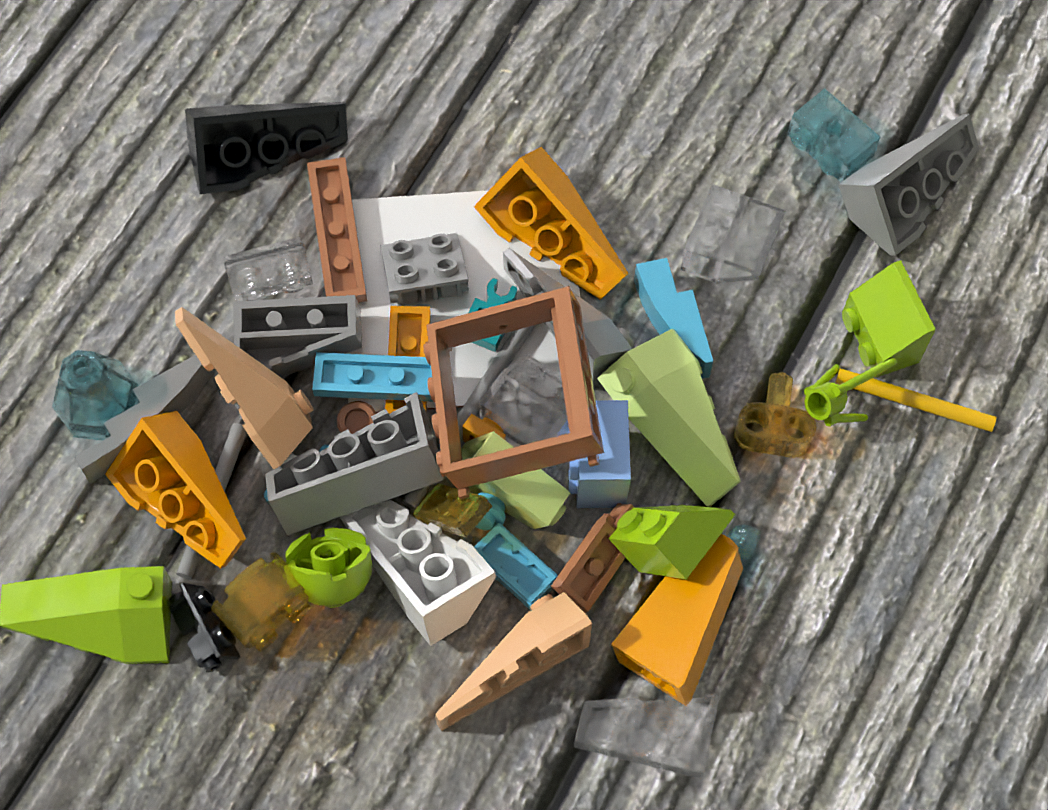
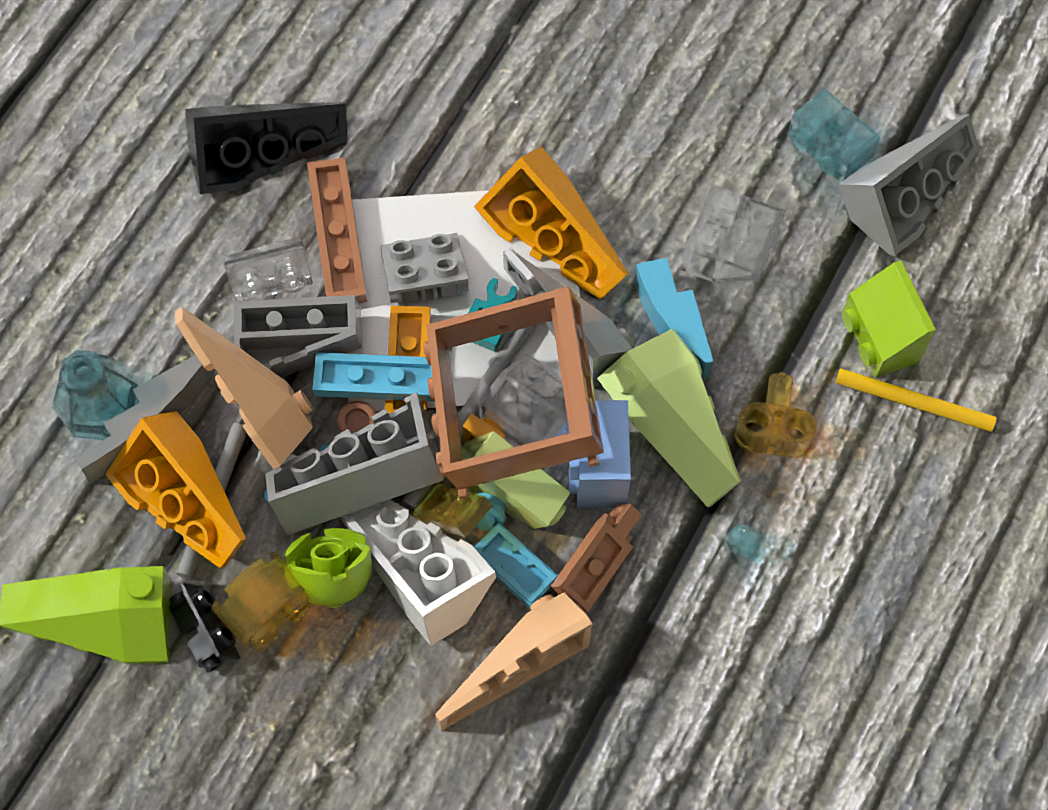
(650, 732): clear wing -> none
(669, 537): lime slope -> none
(679, 623): light orange slope -> none
(826, 399): lime plant -> none

